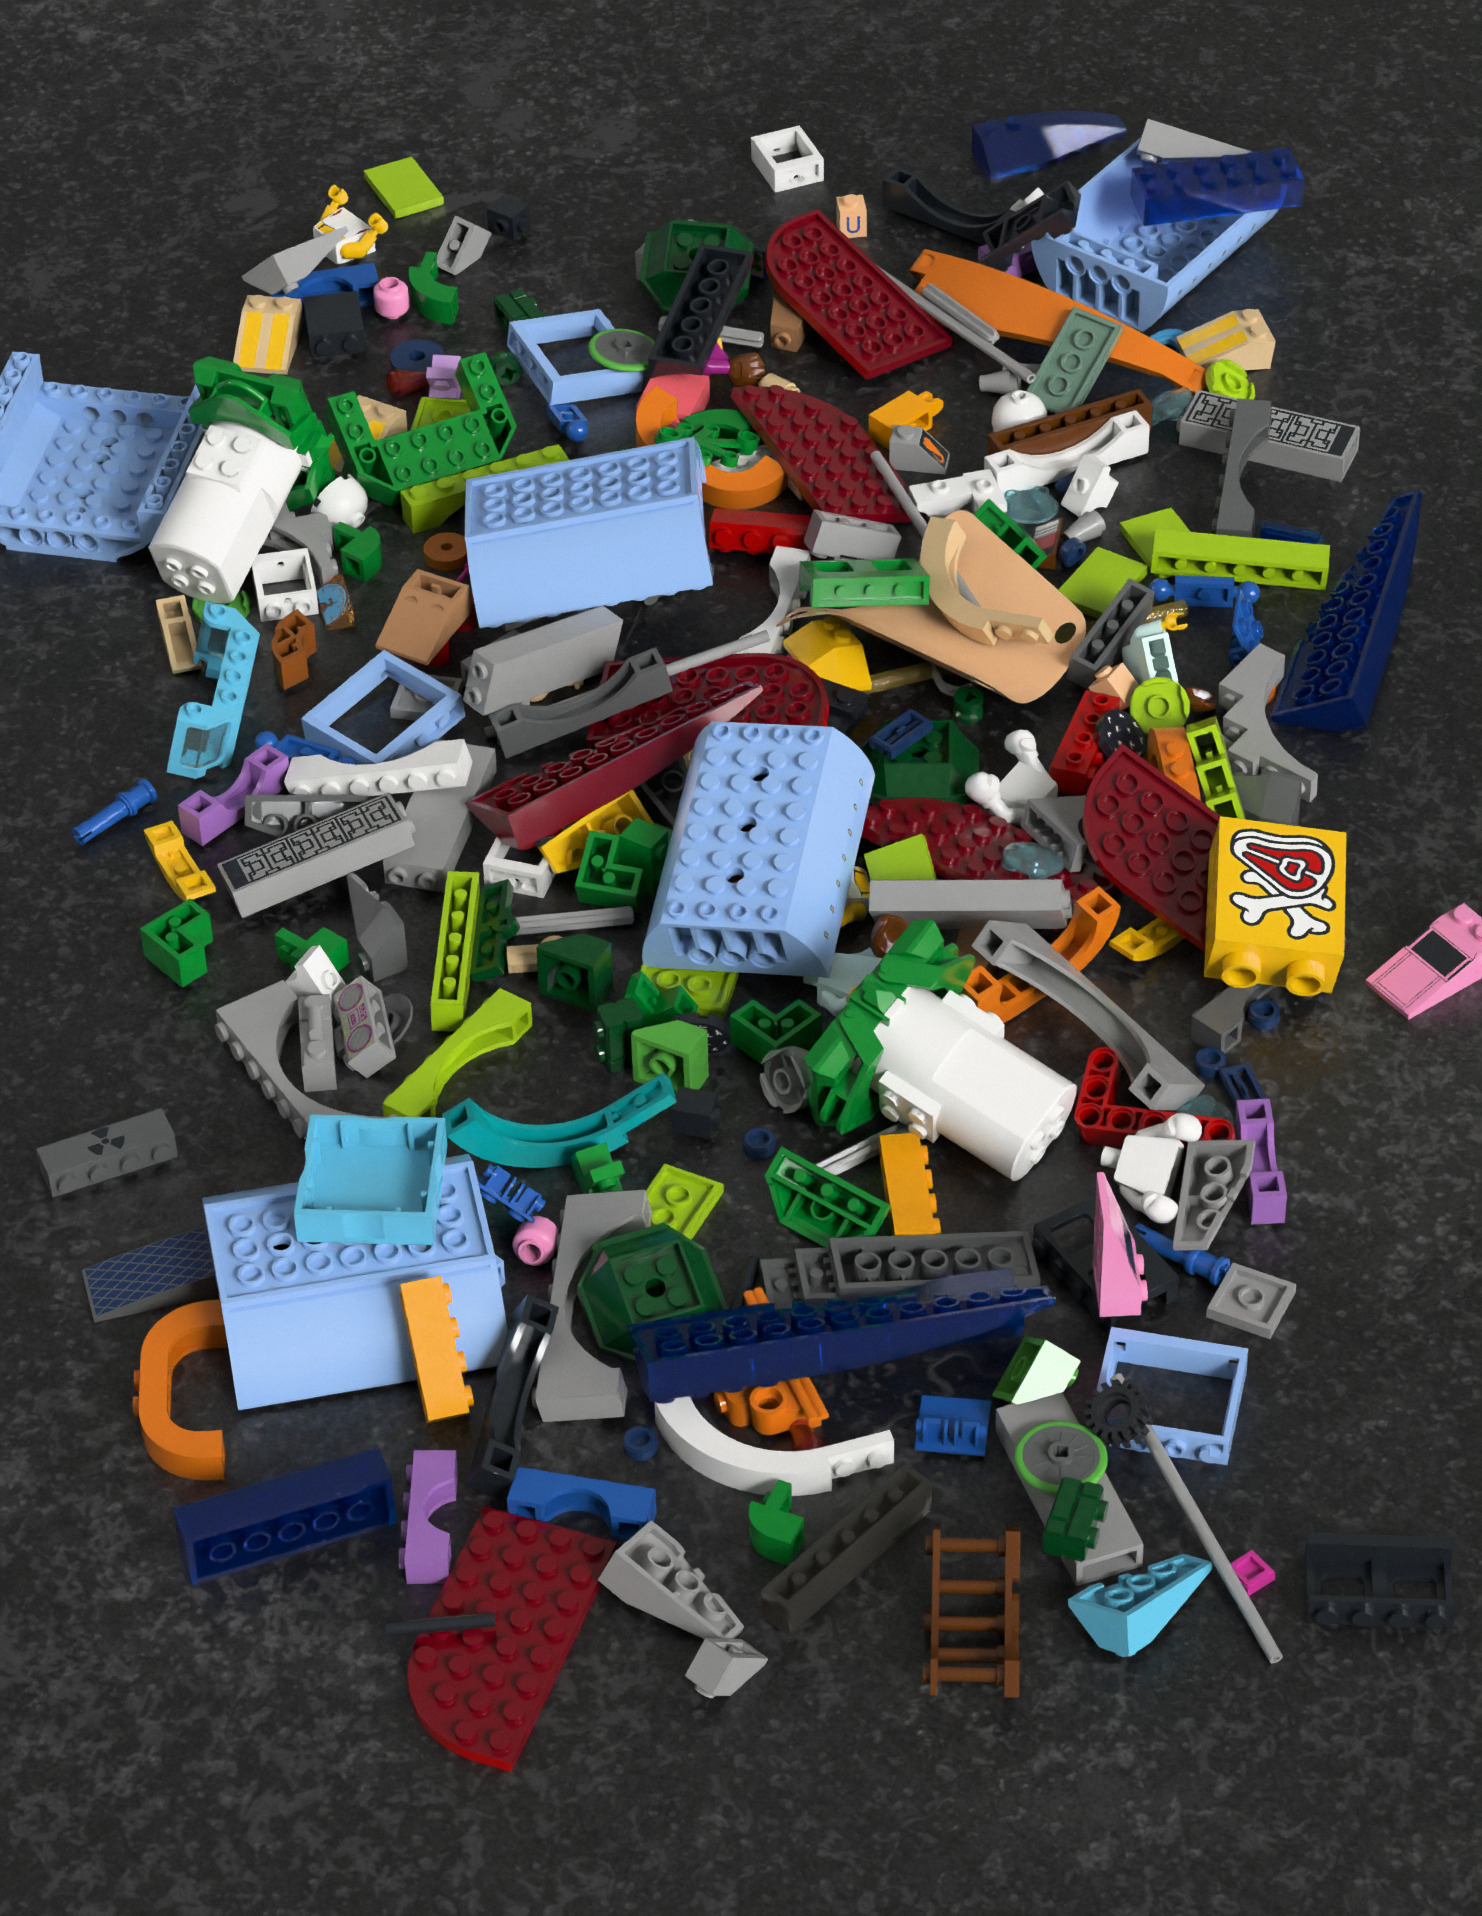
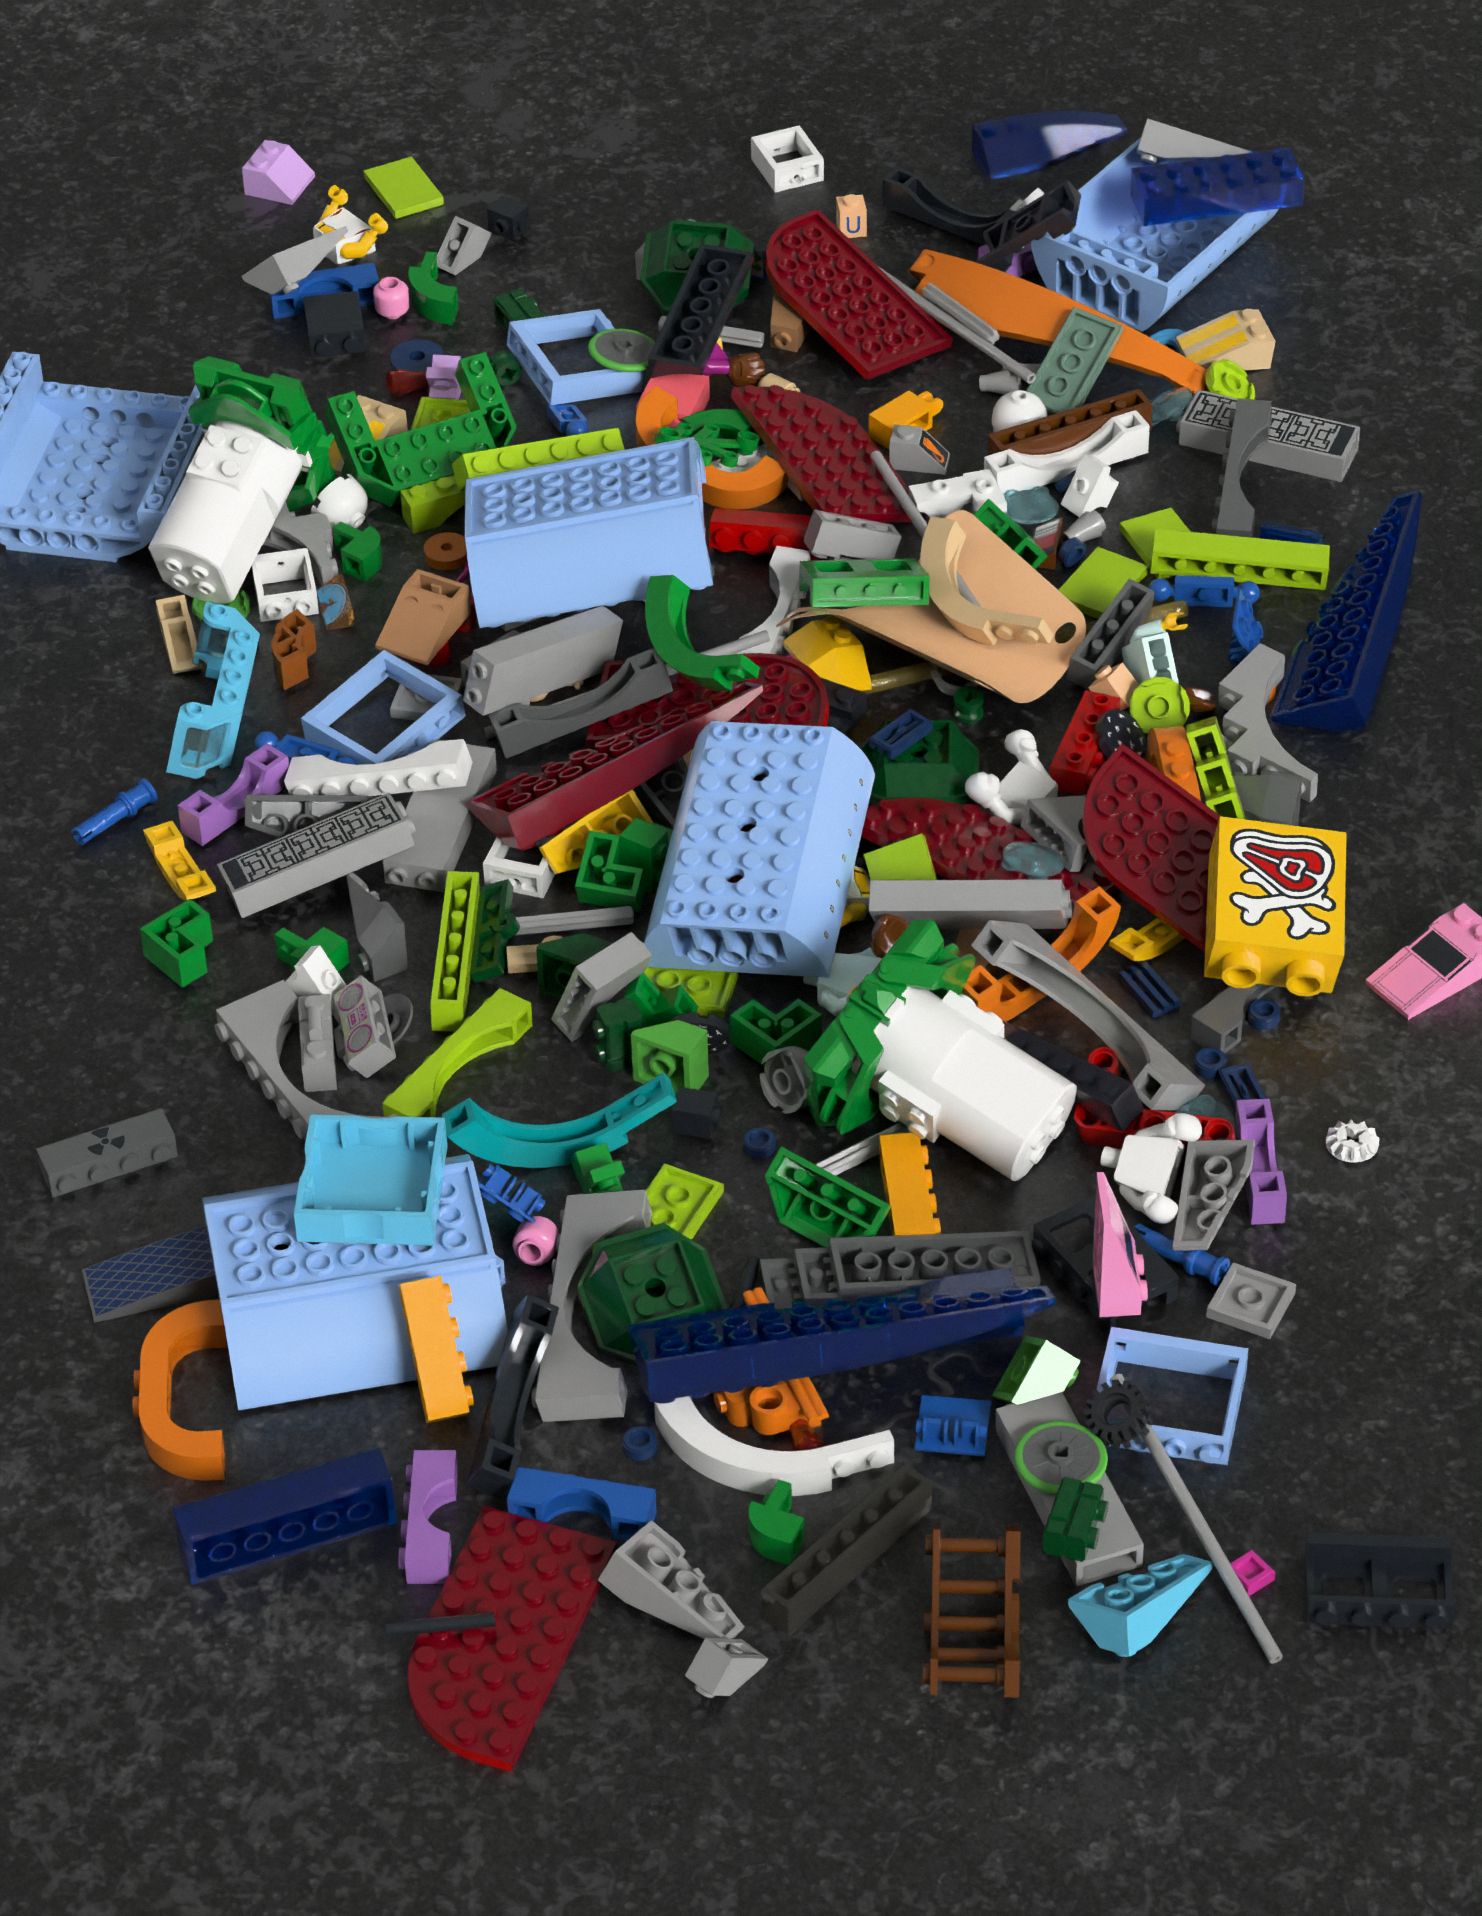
(268, 334): tan slope -> none
(276, 173): none -> lavender slope
(535, 454): none -> lime arch
(597, 982): none -> light grey arch
(668, 633): none -> green arch
(1099, 1091): none -> black arch
(1154, 988): none -> dark blue tile
(1349, 1149): none -> white gear

